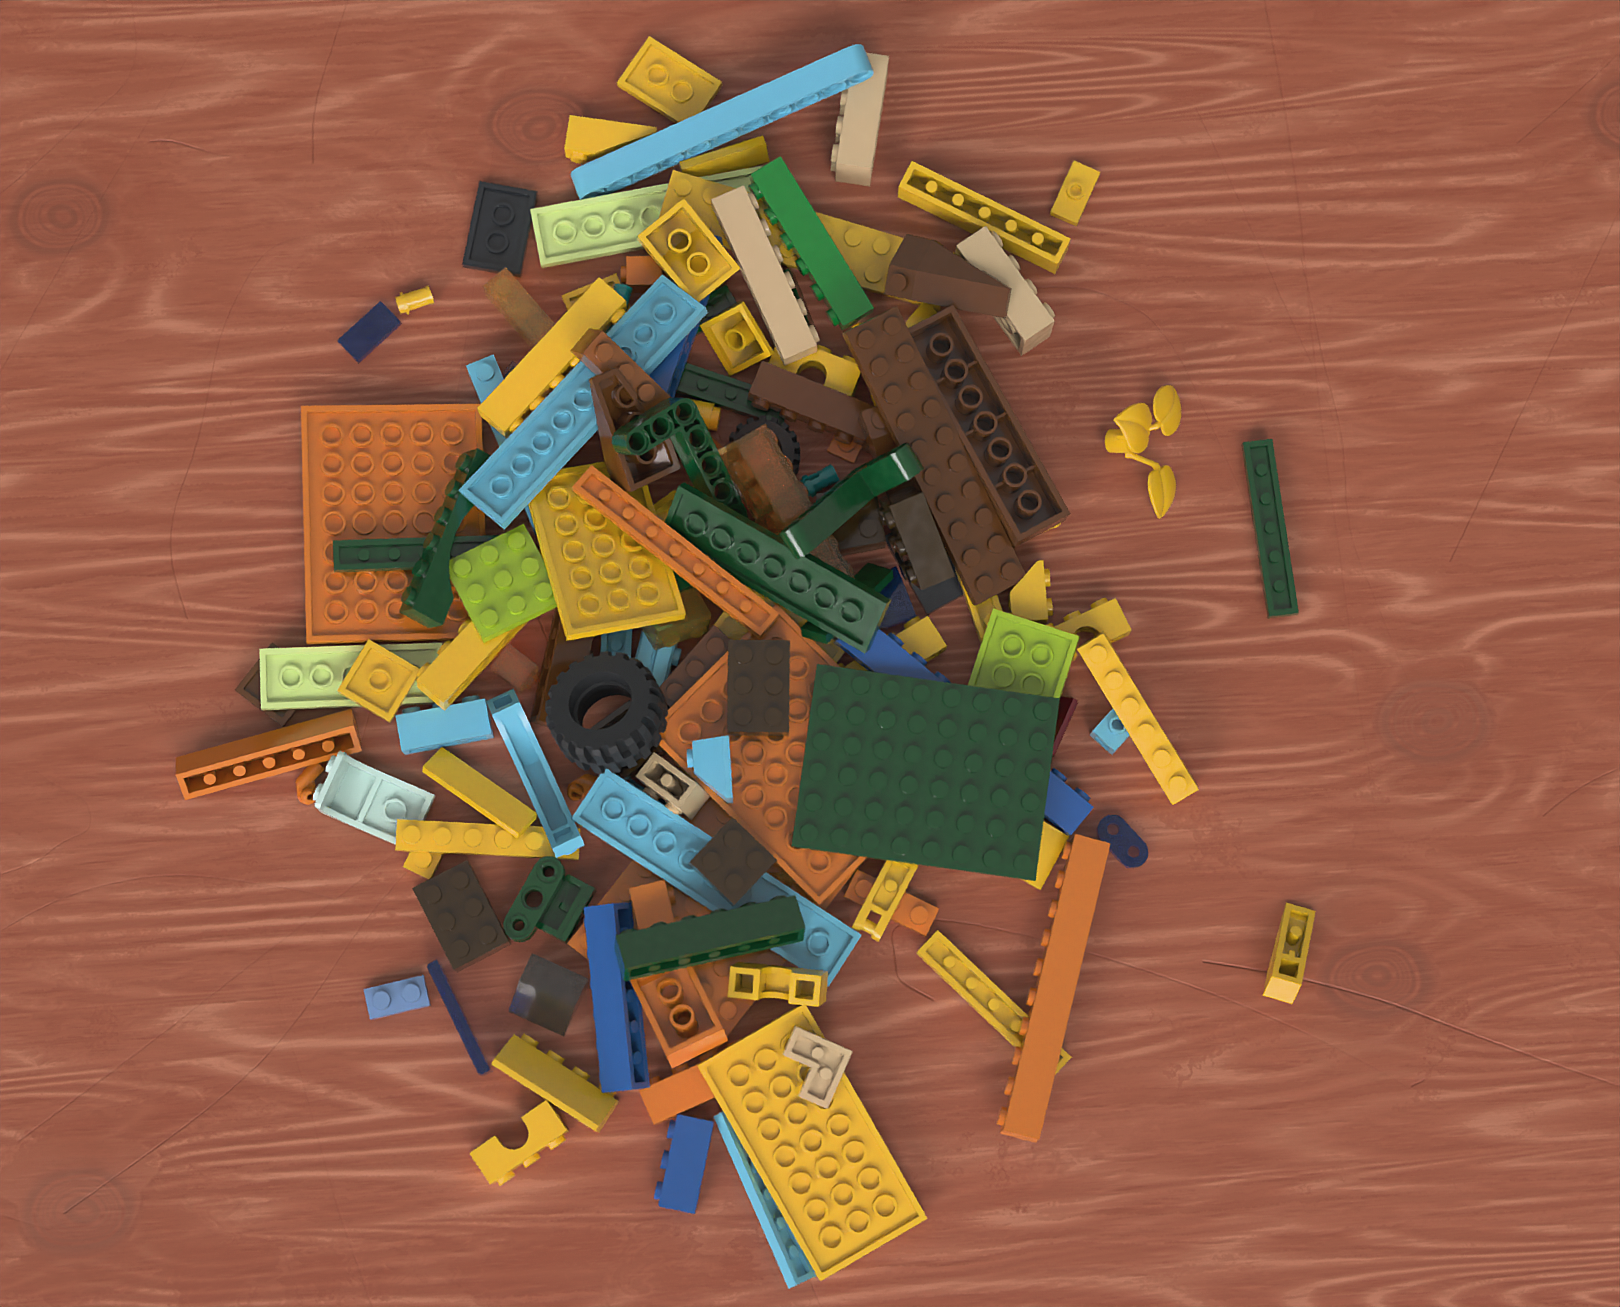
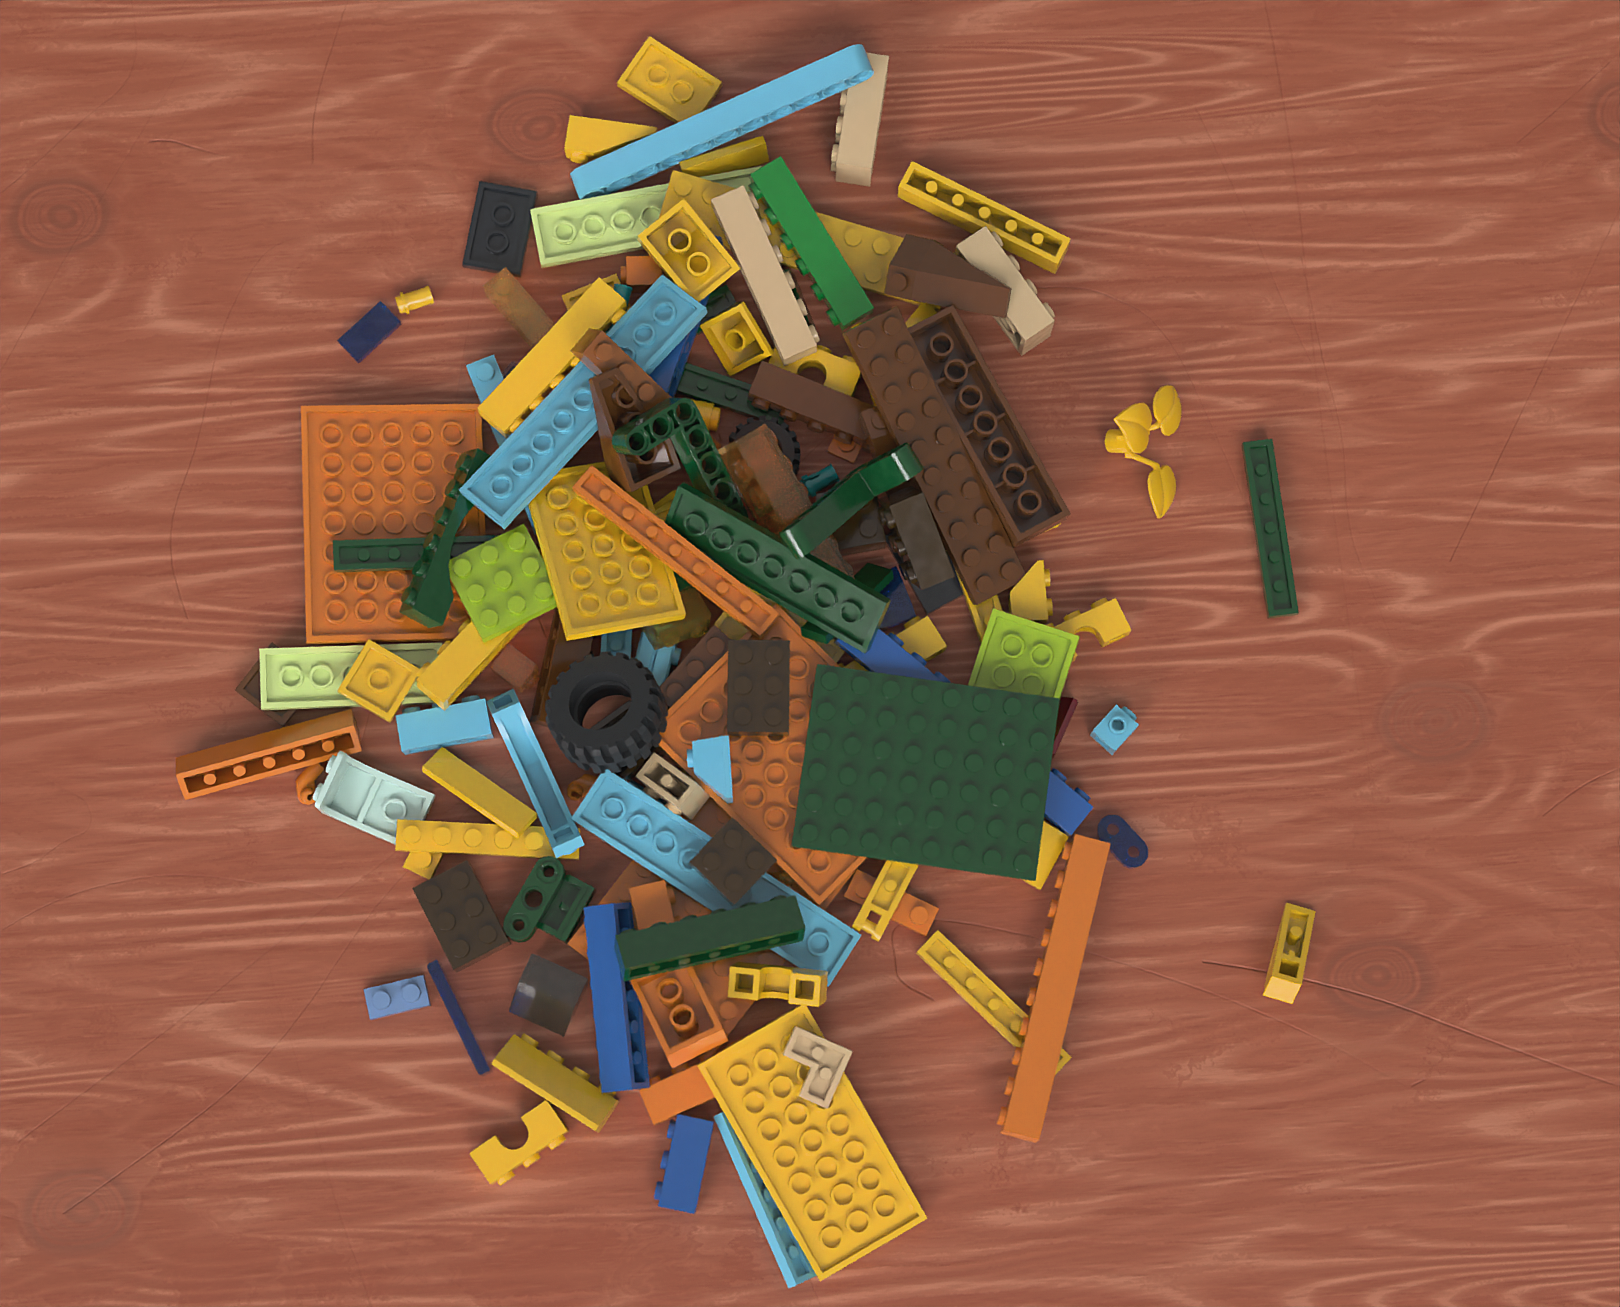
(1075, 193): yellow plate -> none
(1137, 718): yellow arch -> none

